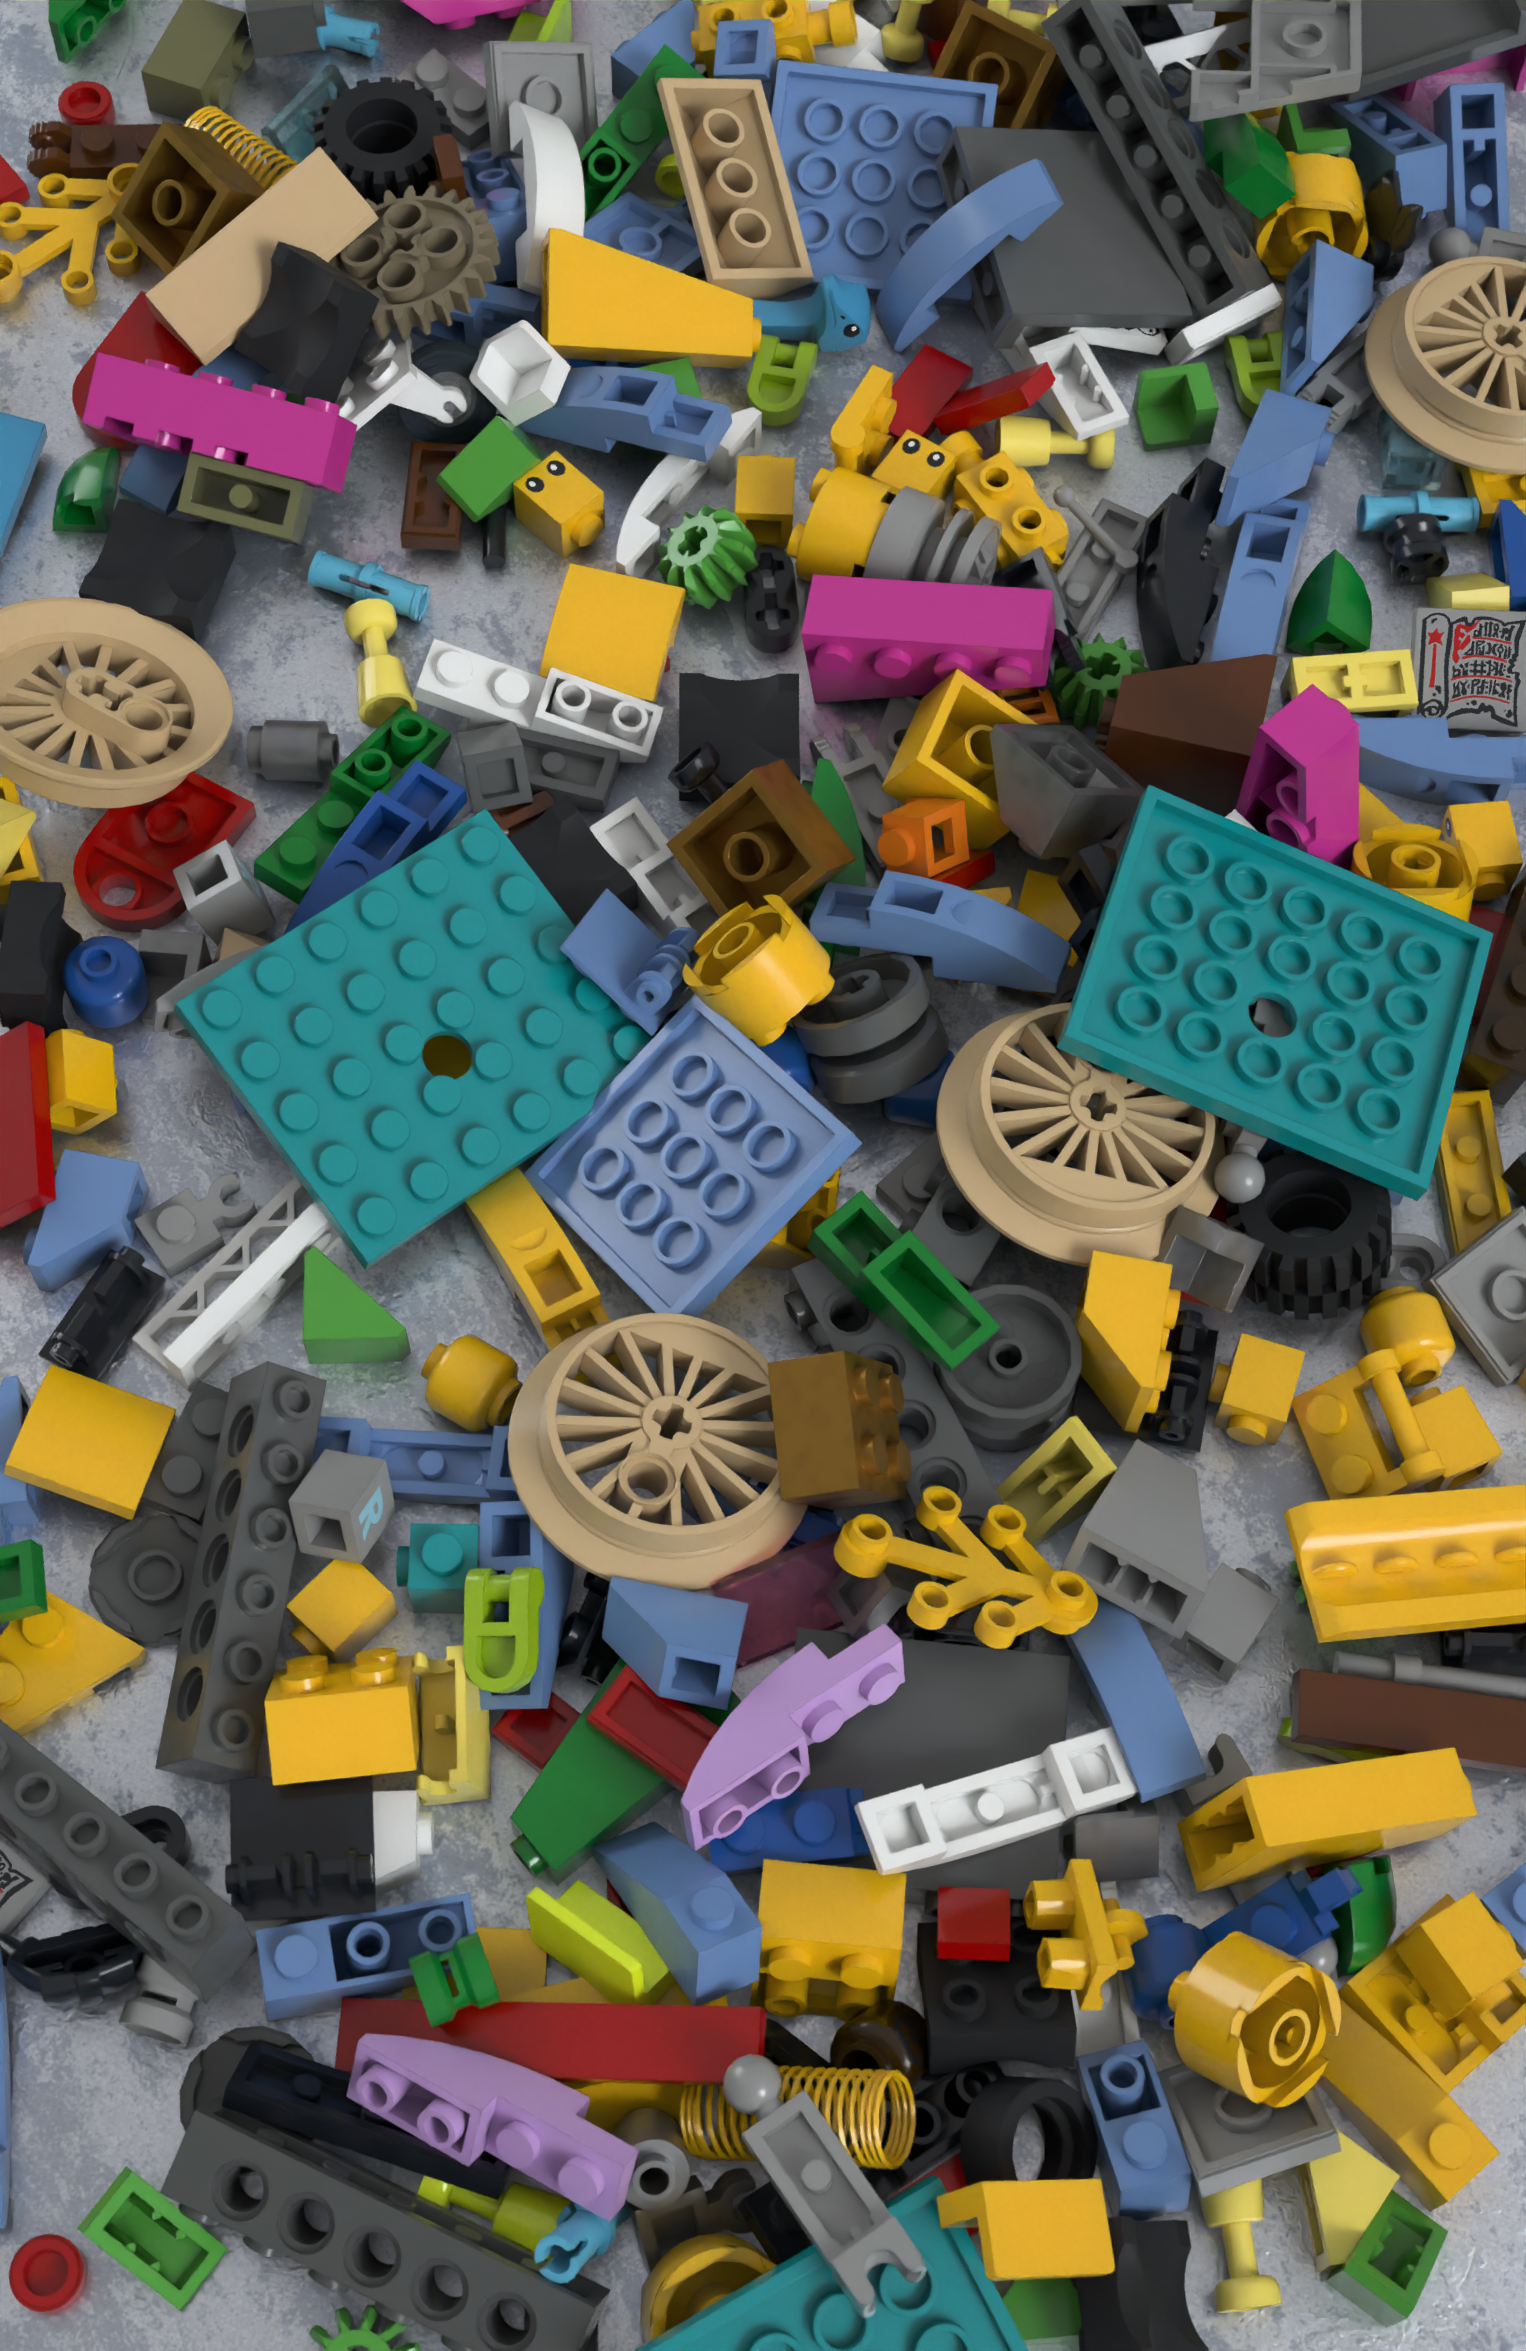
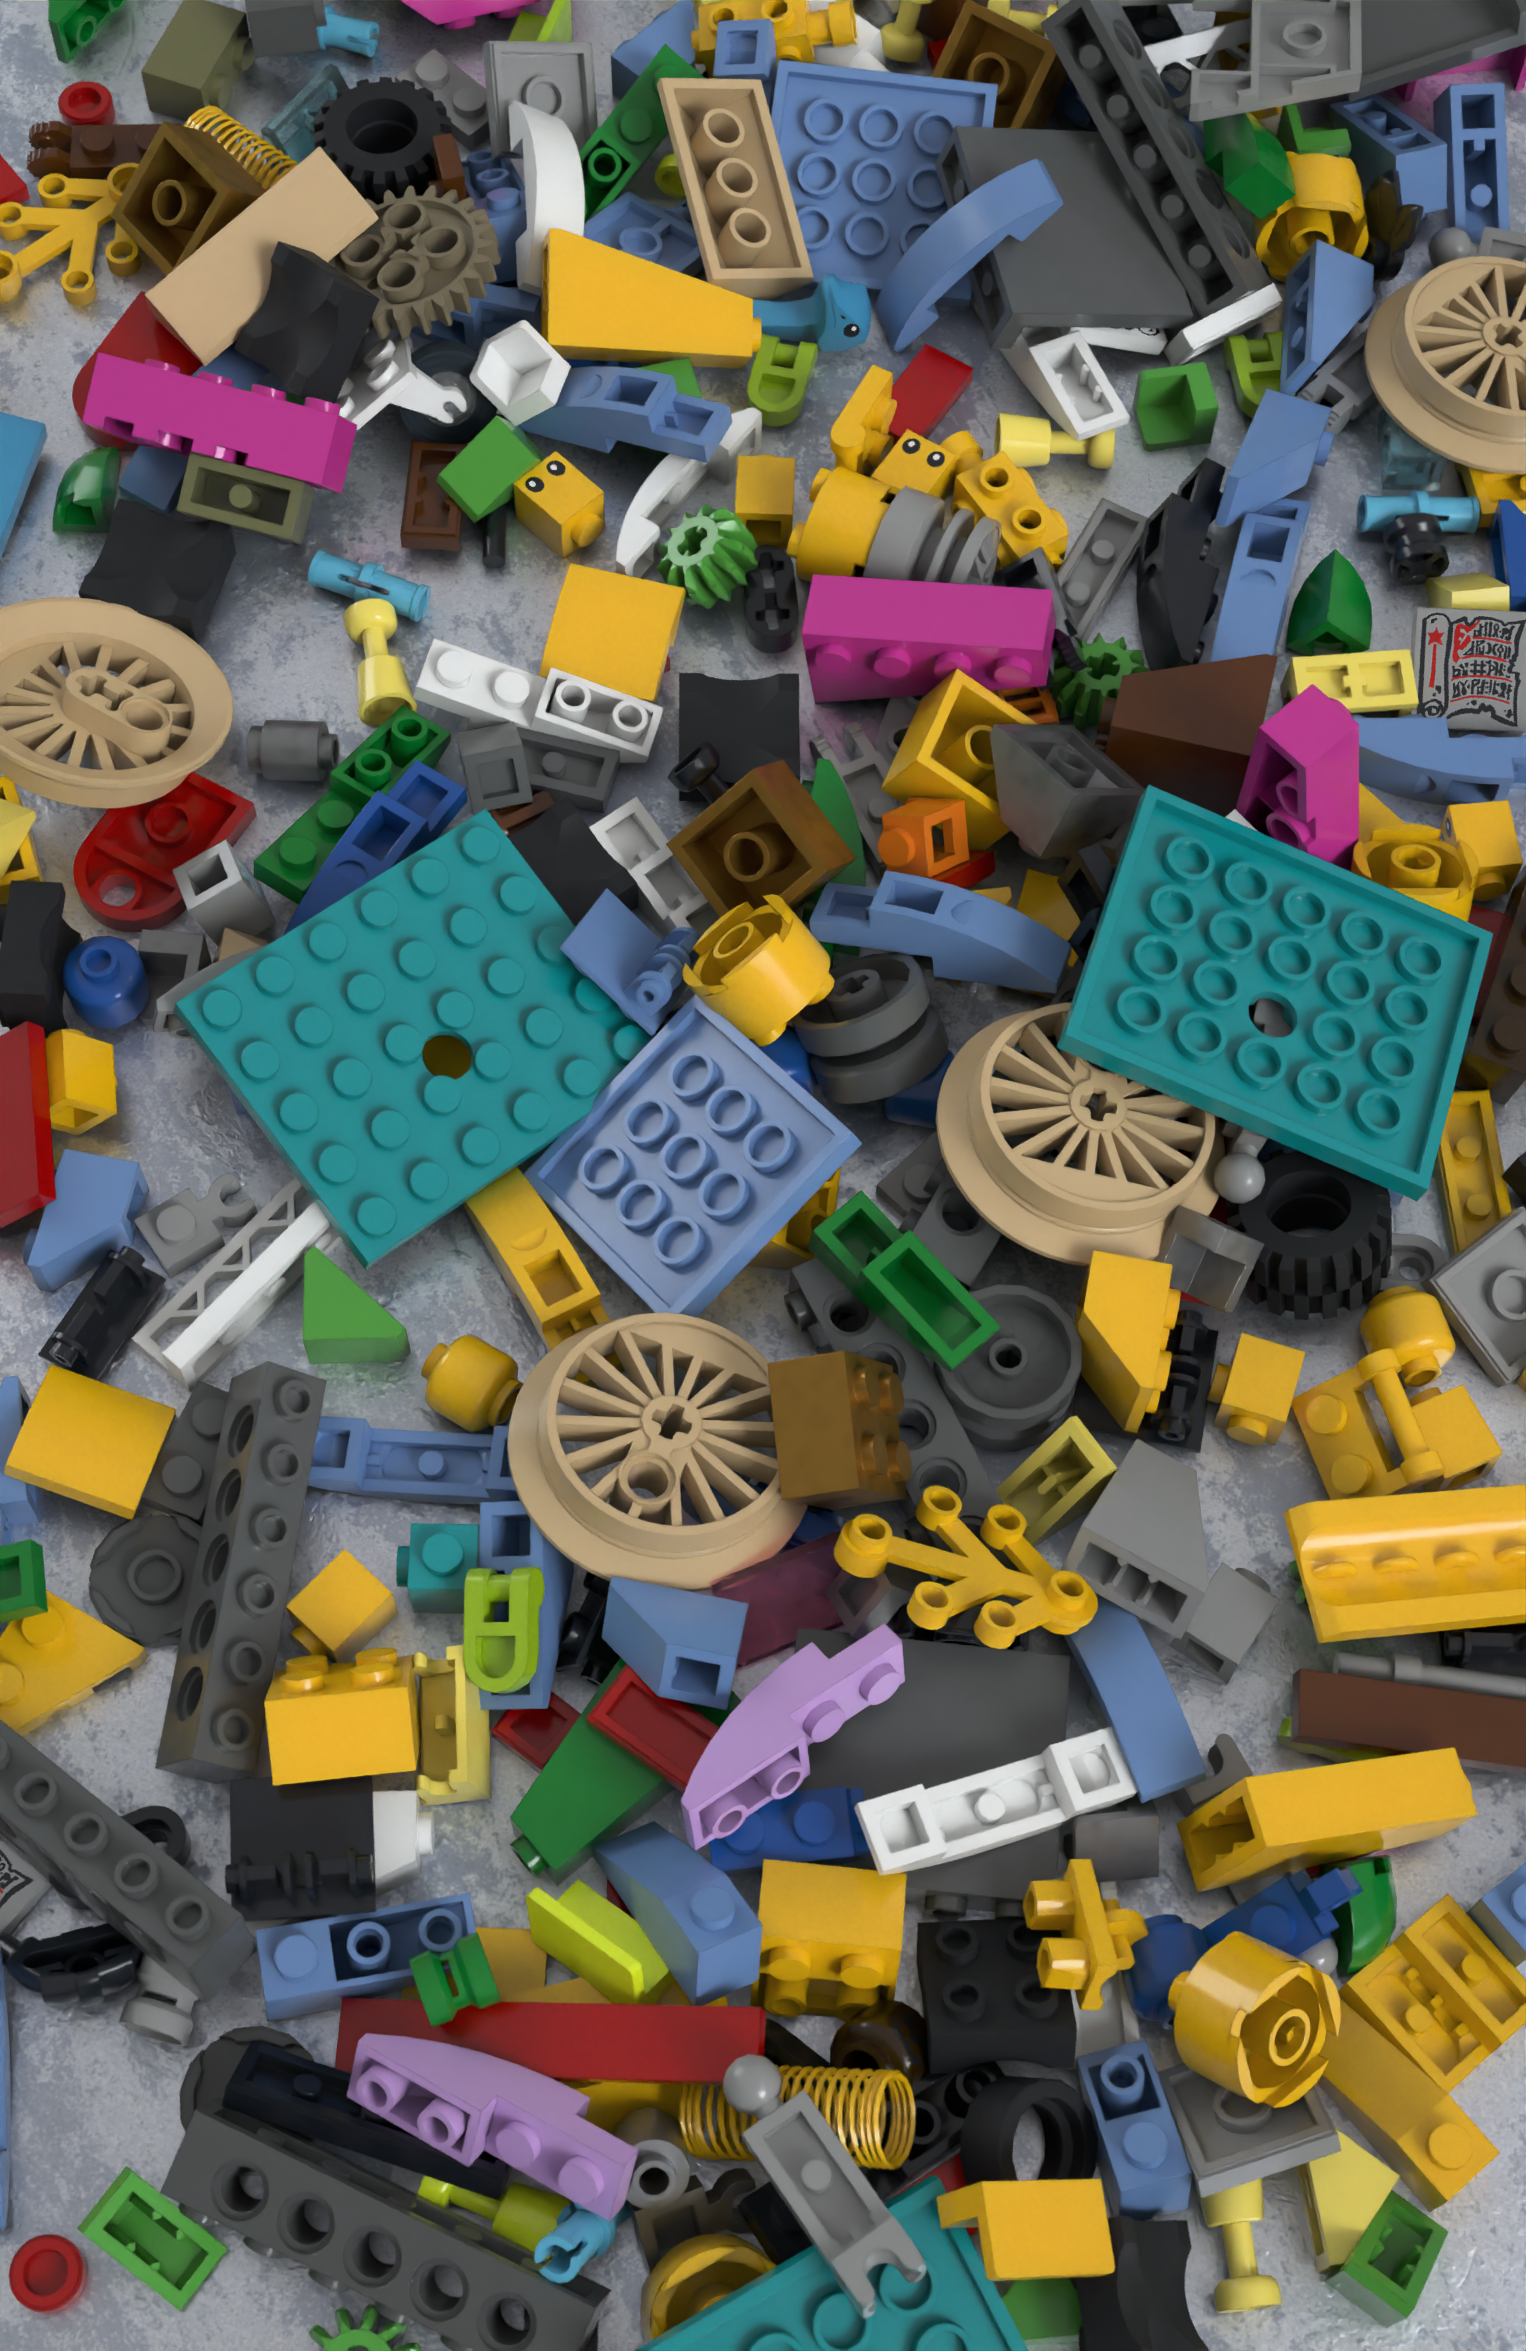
(342, 1506): light grey brick -> none
(973, 1923): red tile -> none
(994, 399): red tile -> none
(1125, 559): light grey hinge -> none
(1462, 1958): yellow brick -> none

